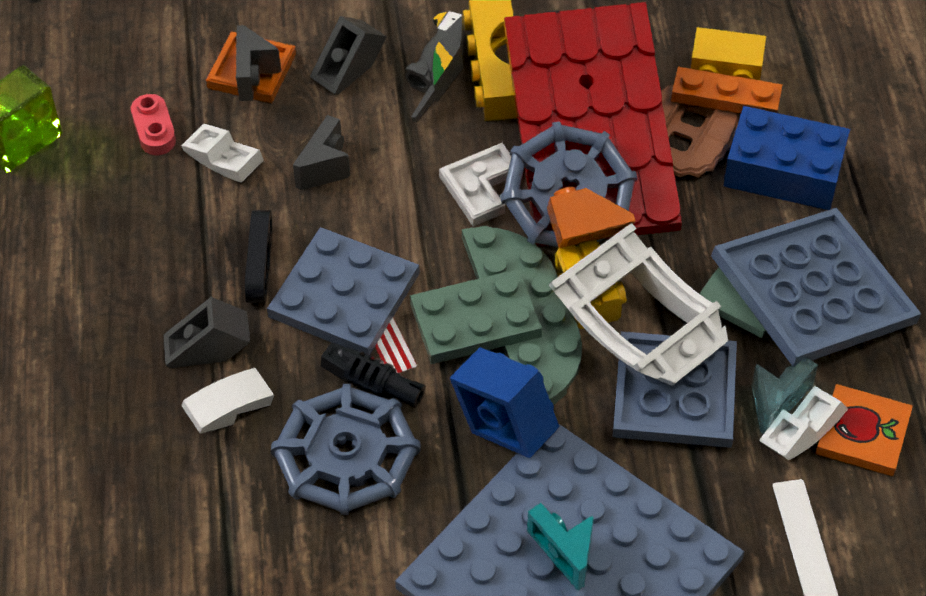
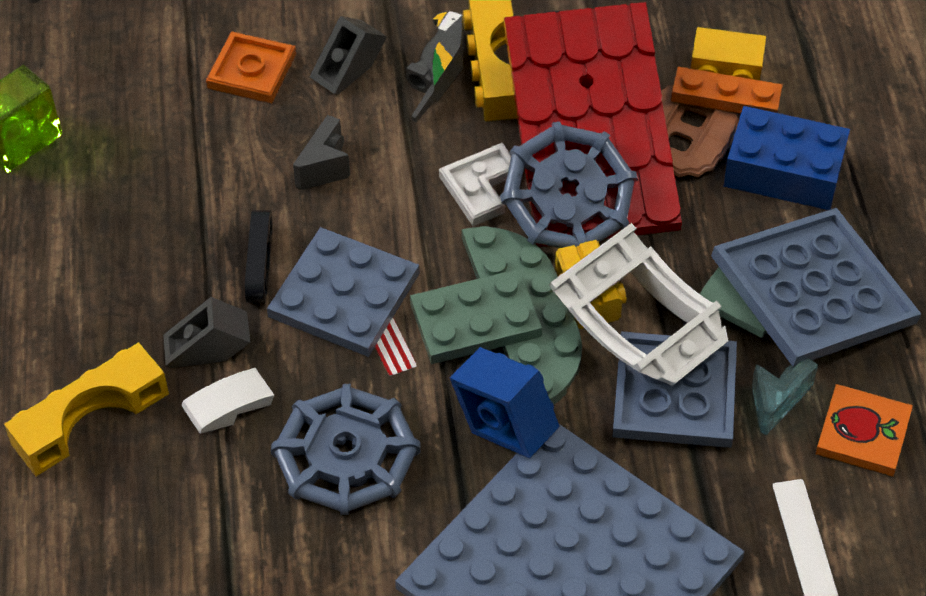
(125, 381): none -> yellow arch
(153, 124): coral plate -> none
(221, 154): white slope -> none
(253, 58): dark grey slope -> none
(372, 374): black hinge -> none
(565, 548): teal slope -> none
(585, 216): orange slope -> none
(798, 431): white slope -> none

